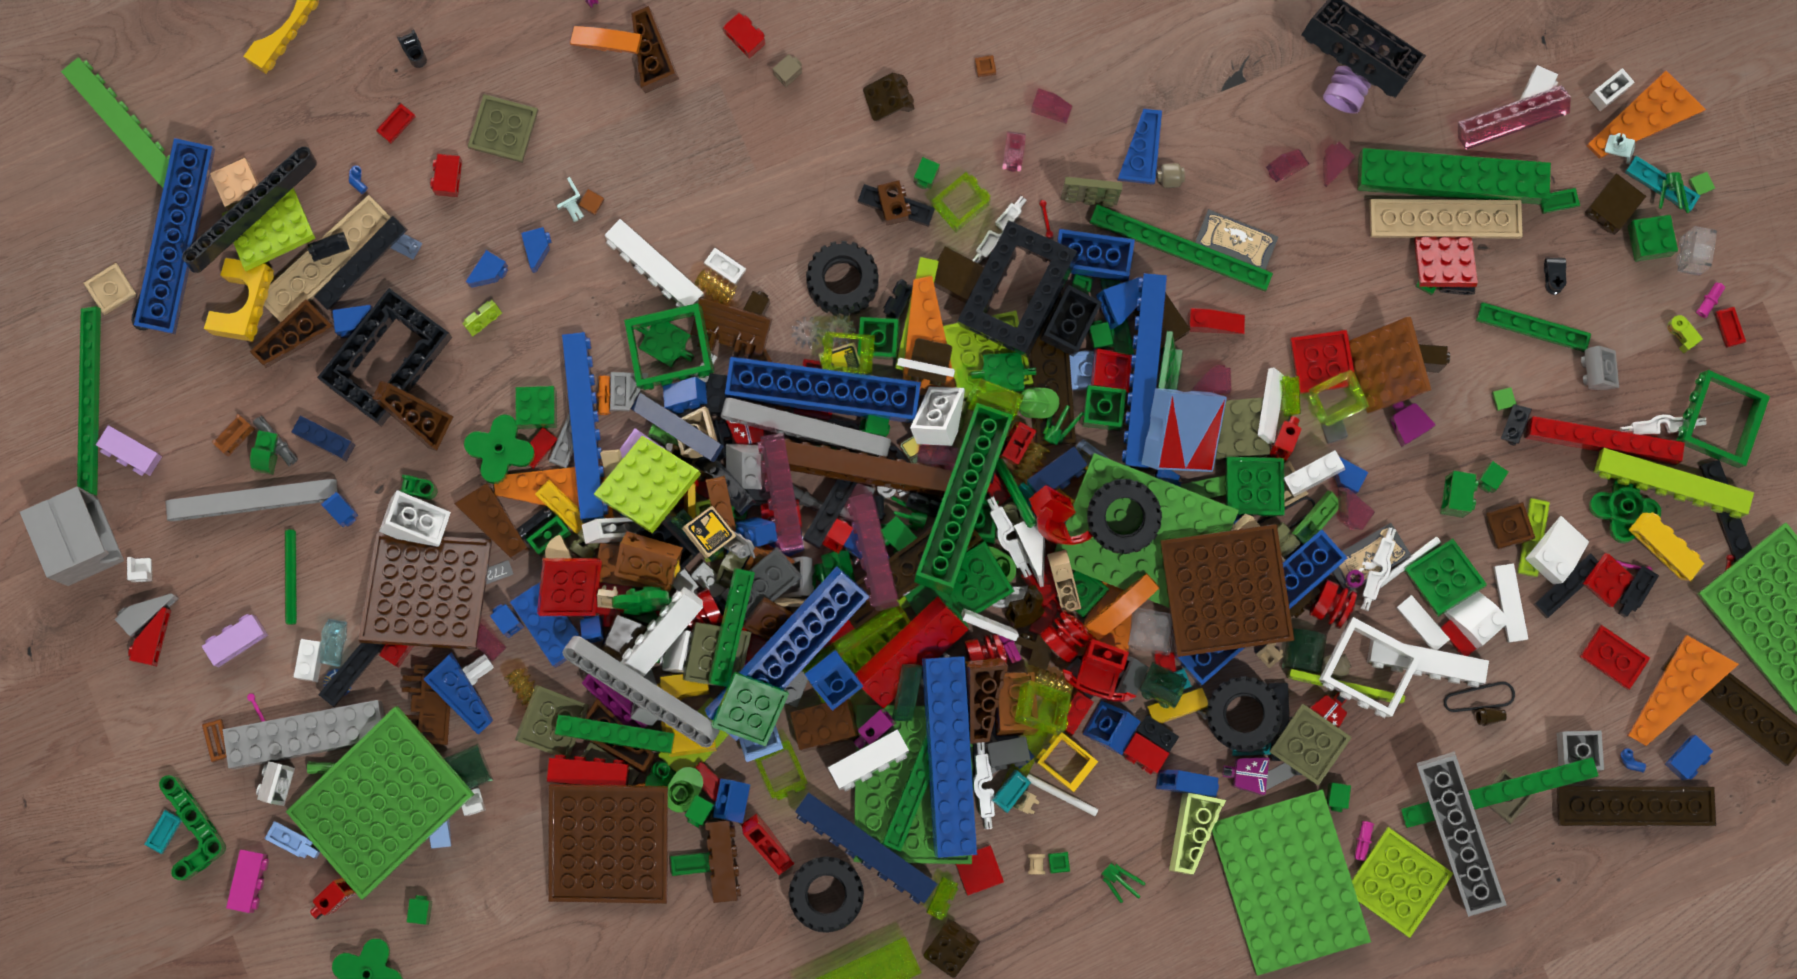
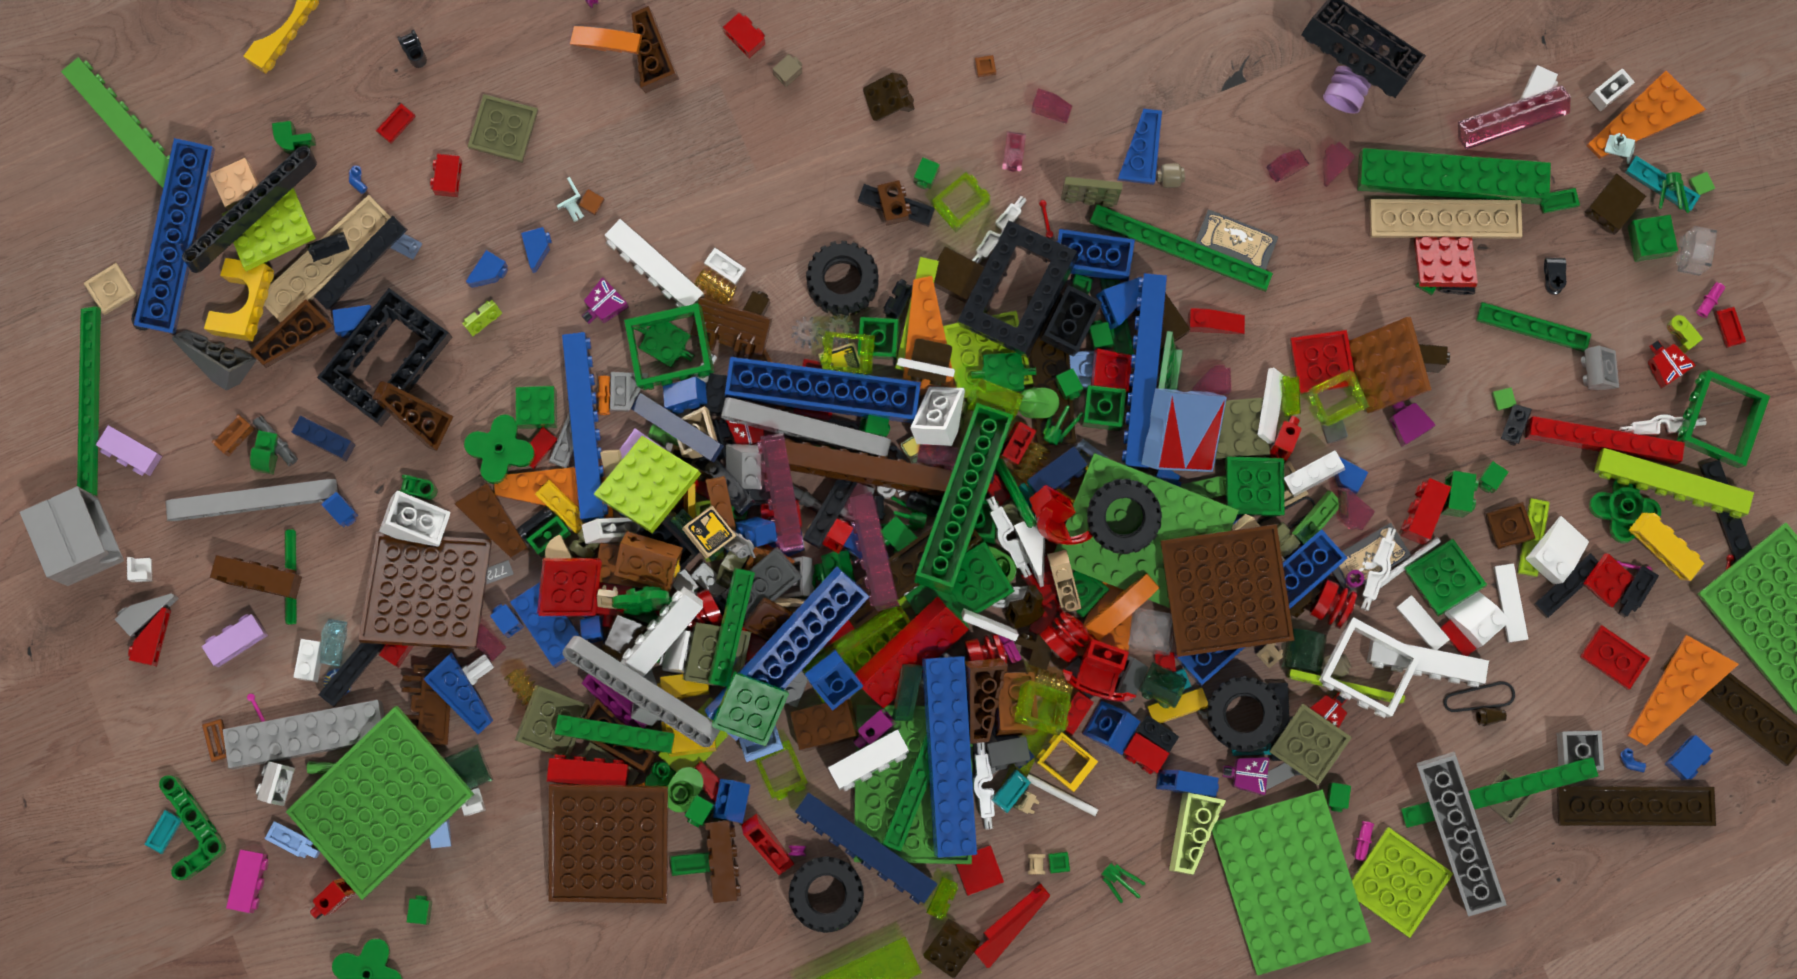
(219, 363): none -> dark grey wedge
(256, 577): none -> reddish brown wedge
(286, 137): none -> green brick
(603, 303): none -> magenta torso
(797, 851): none -> magenta bush
(1010, 925): none -> red wedge
(1069, 384): none -> green brick
(1425, 511): none -> red brick
(1668, 363): none -> red torso

